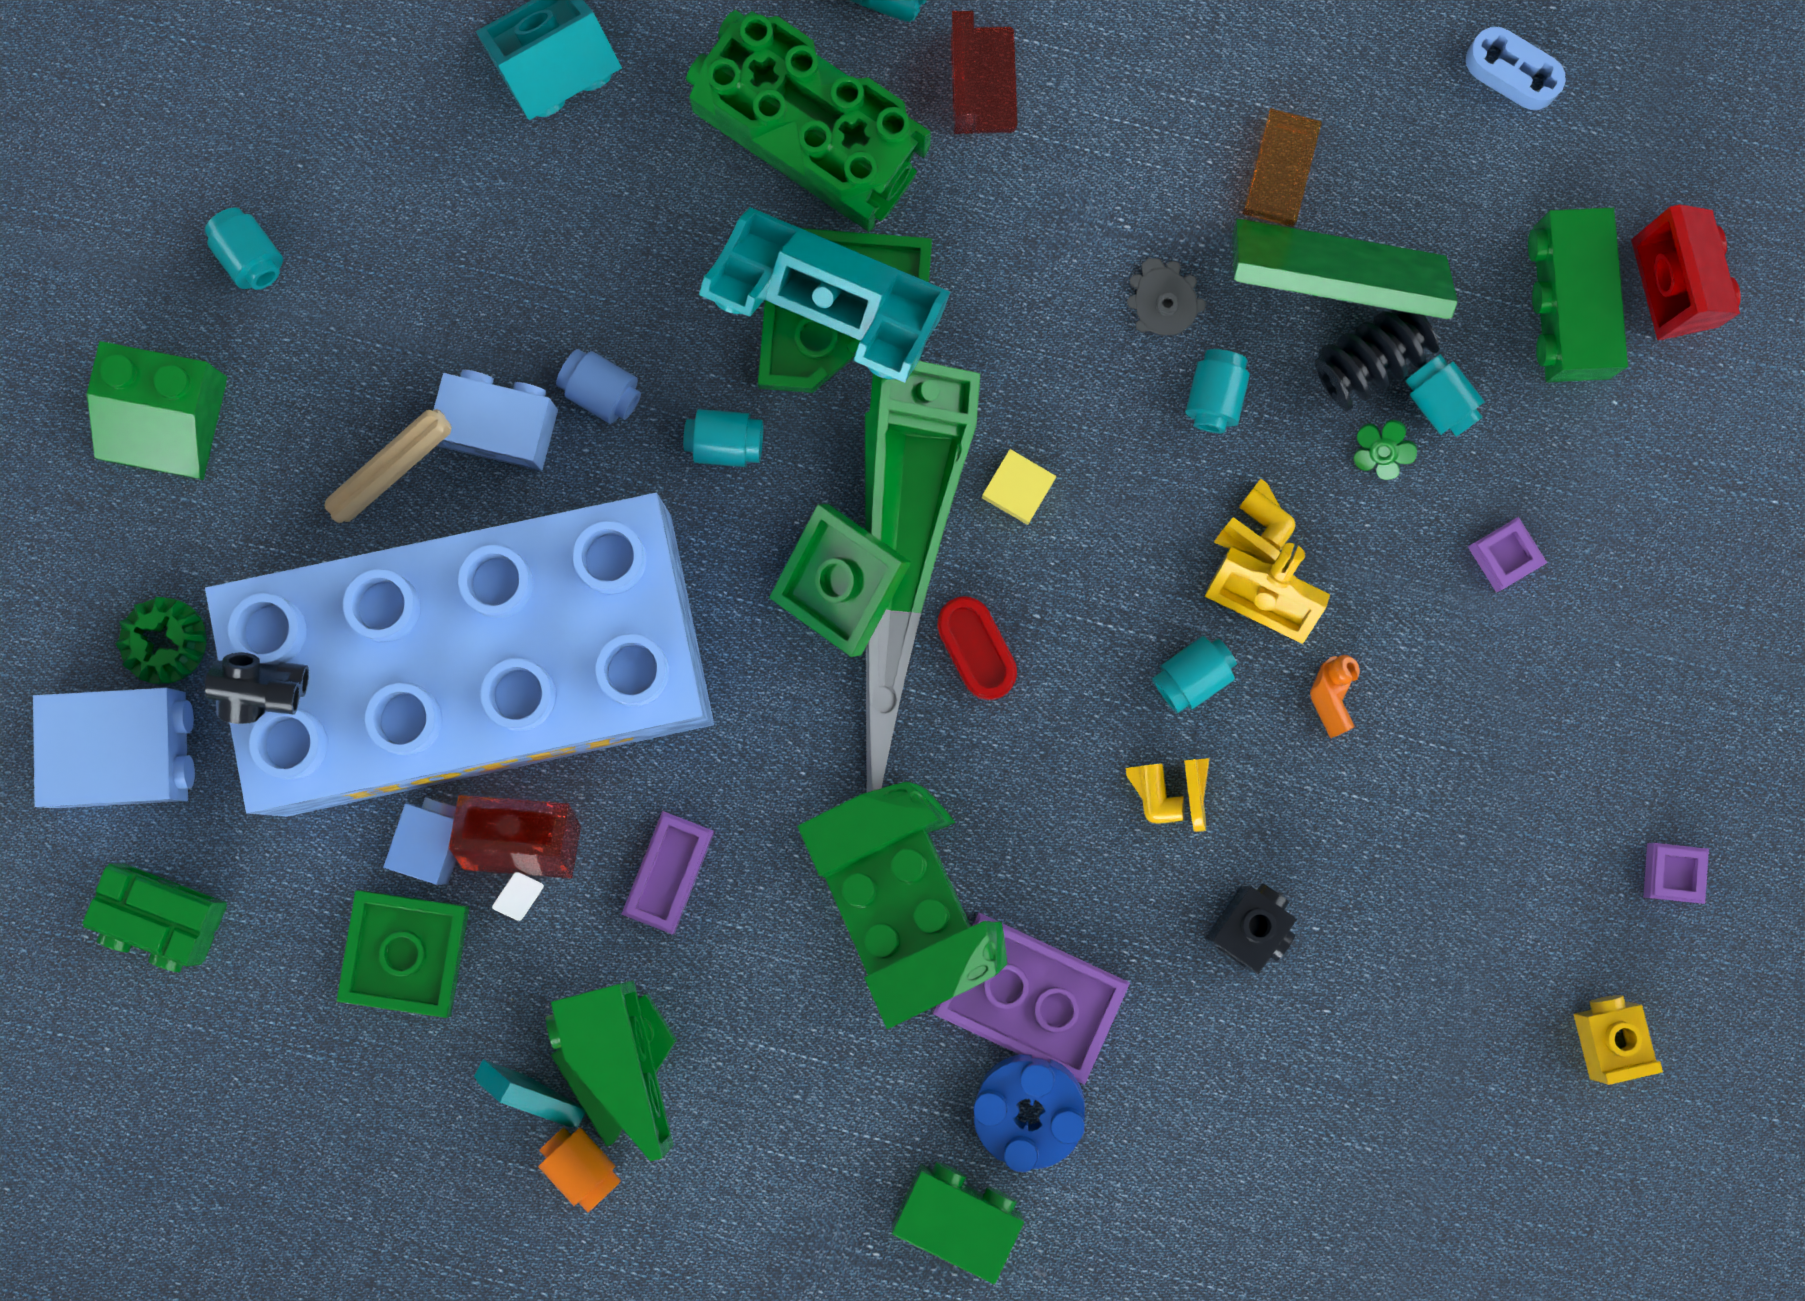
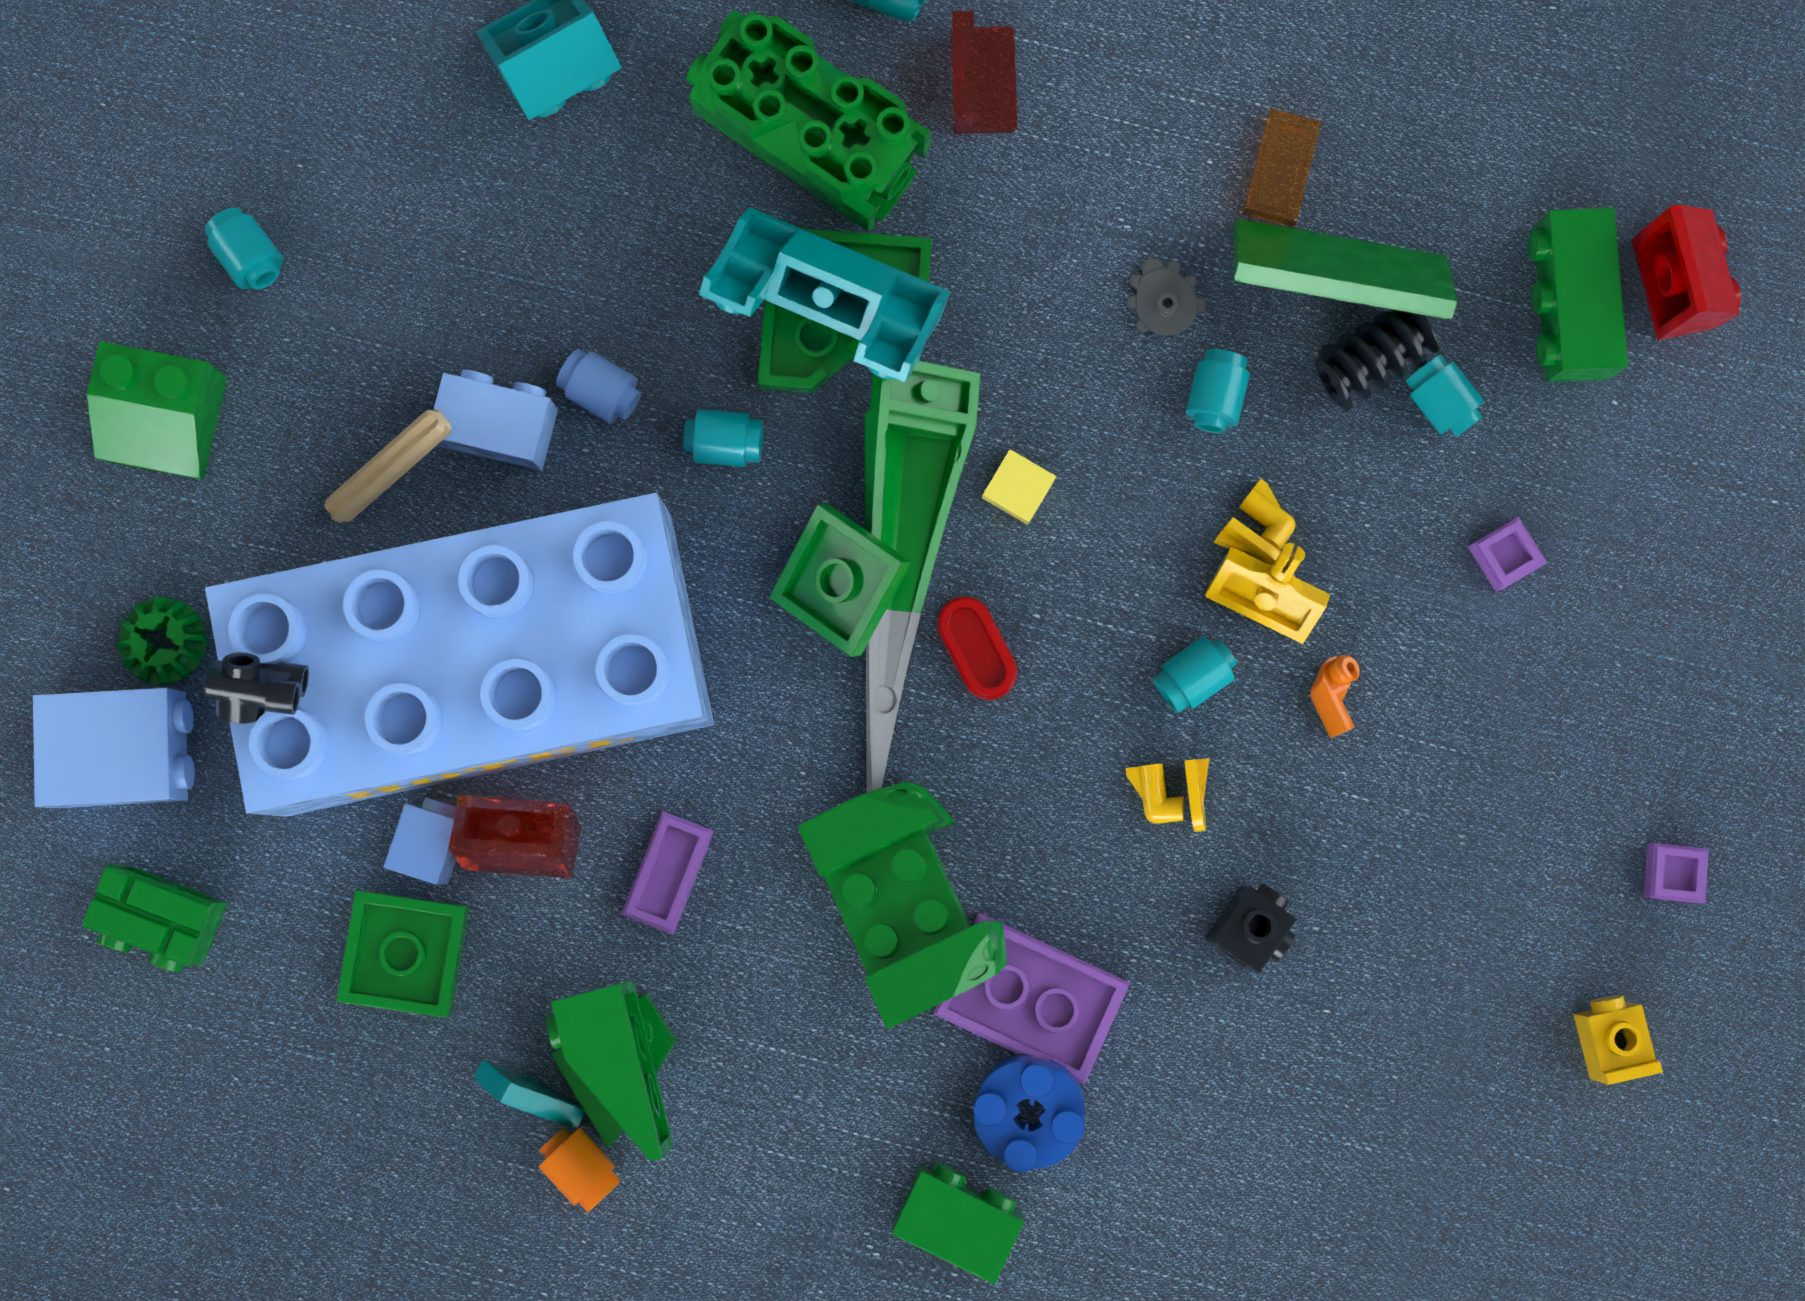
(517, 896): white sticker -> none
(1384, 449): green plant -> none
(1515, 68): light blue beam -> none

